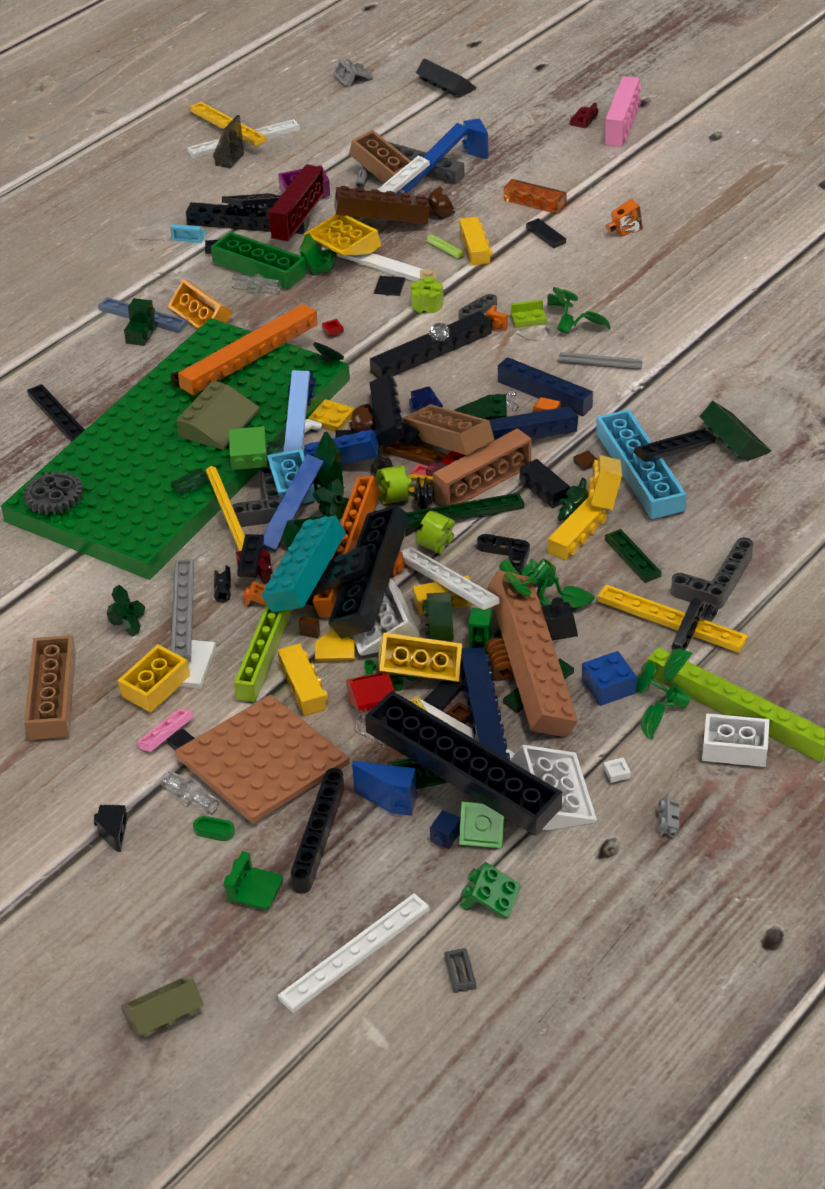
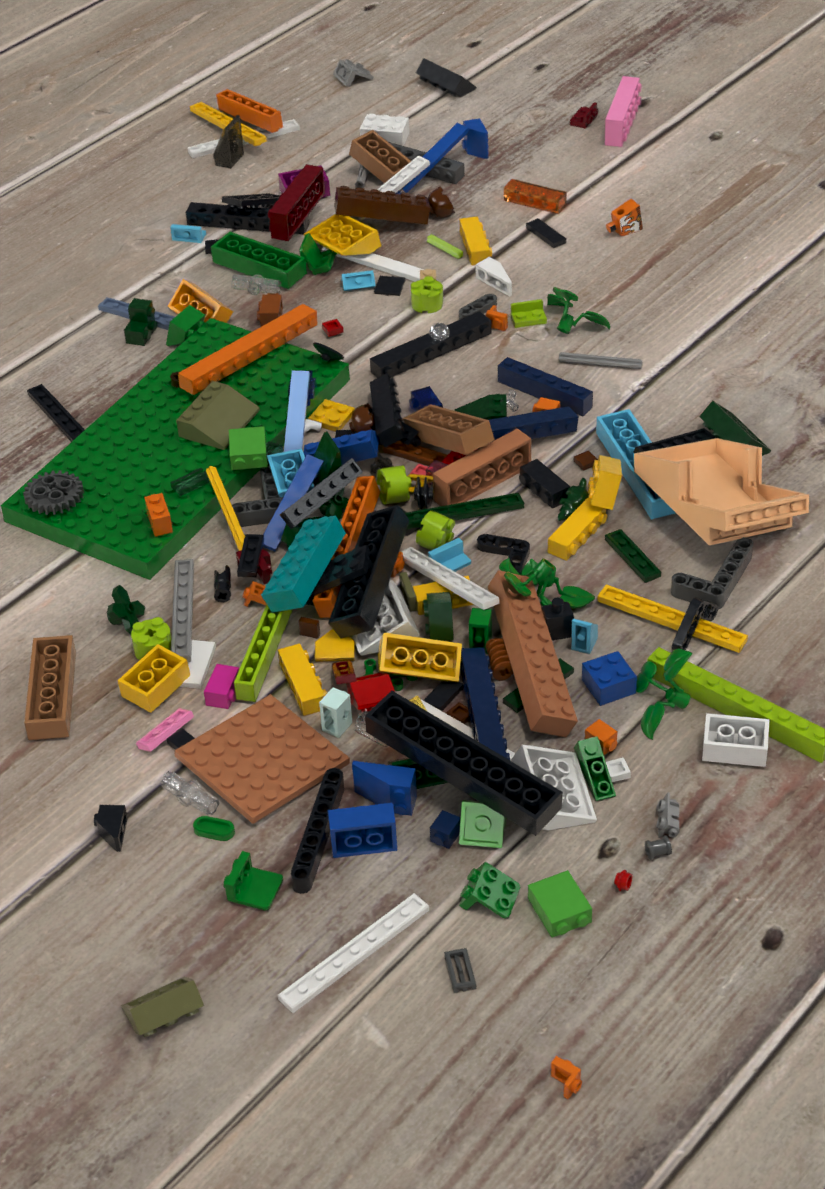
(148, 634): none -> lime brick
(158, 514): none -> orange brick
(184, 325): none -> green slope
(220, 687): none -> dark pink brick
(250, 110): none -> orange brick
(269, 308): none -> dark orange brick
(321, 493): none -> black tile
(335, 712): none -> light aqua brick
(343, 672): none -> dark red tile
(358, 280): none -> medium azure panel
(362, 830): none -> blue brick
(388, 127): none -> white brick
(408, 592): none -> olive tile
(451, 555): none -> medium azure panel
(493, 274): none -> white slope
(560, 903): none -> bright green brick
(568, 1074): none -> orange bracket
(583, 636): none -> medium azure slope
(594, 768): none -> green slope
(606, 735): none -> orange brick
(623, 880): none -> red plate
(658, 847): none -> dark grey bush
(719, 489): none -> light nougat panel

